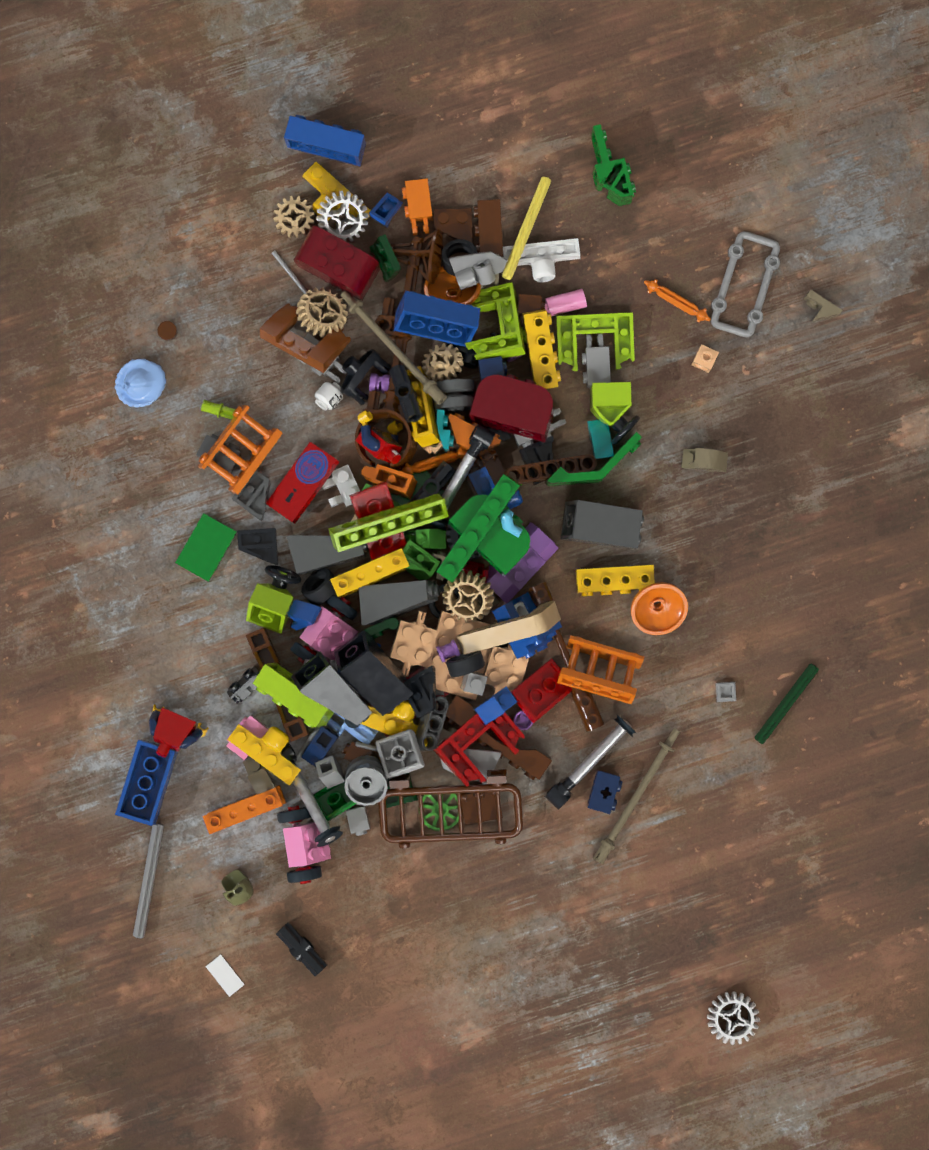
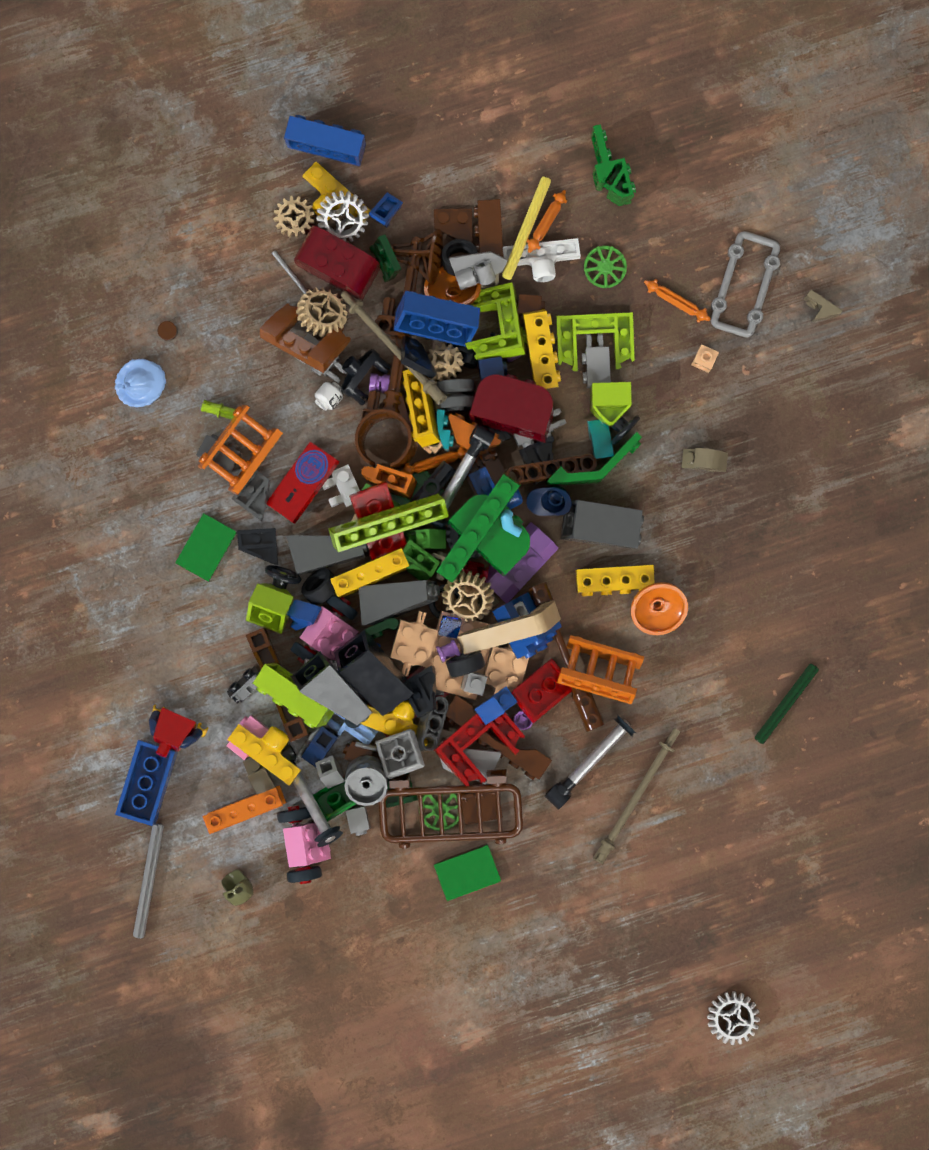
(225, 975): white sticker -> none
(301, 949): black piece -> none
(378, 442): torso -> none
(408, 402): black piece -> none
(415, 357): none -> black wing
(418, 203): orange hinge -> none
(449, 627): none -> clear blue tile
(467, 872): none -> green tile
(546, 221): none -> orange wheel
(549, 501): none -> dark blue piece
(565, 302): bright pink brick -> none
(596, 799): dark blue brick -> none
(605, 266): none -> bright green wheel
(725, 691): light grey tile -> none

